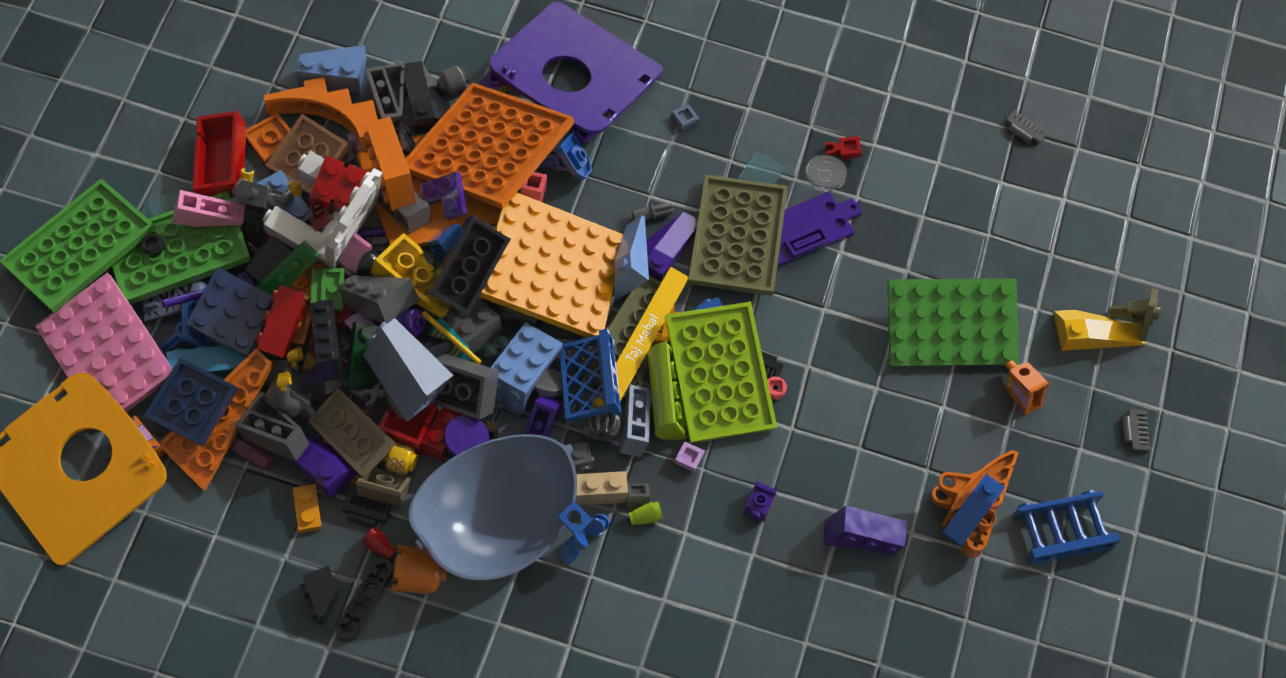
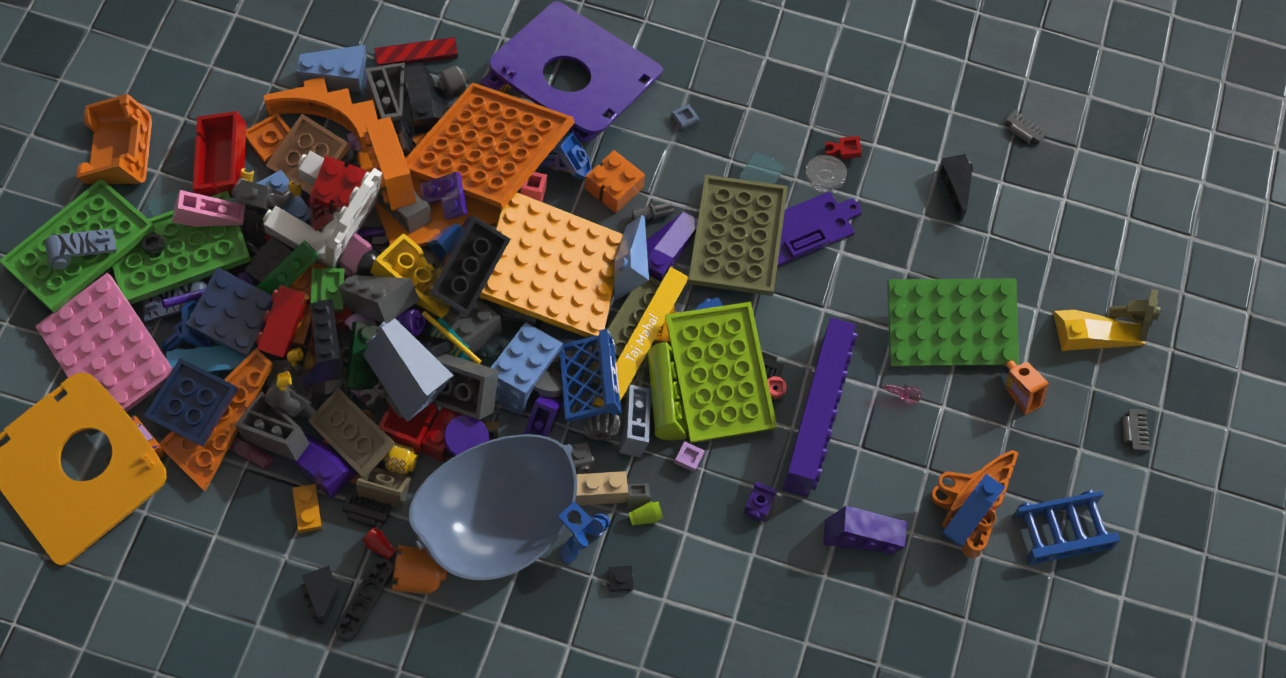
(64, 246): none -> sand blue door
(118, 142): none -> orange windscreen
(417, 51): none -> dark red tile
(619, 179): none -> orange piece
(621, 578): none -> black plate
(820, 408): none -> dark purple brick
(911, 394): none -> clear pink bar
(956, 176): none -> black slope

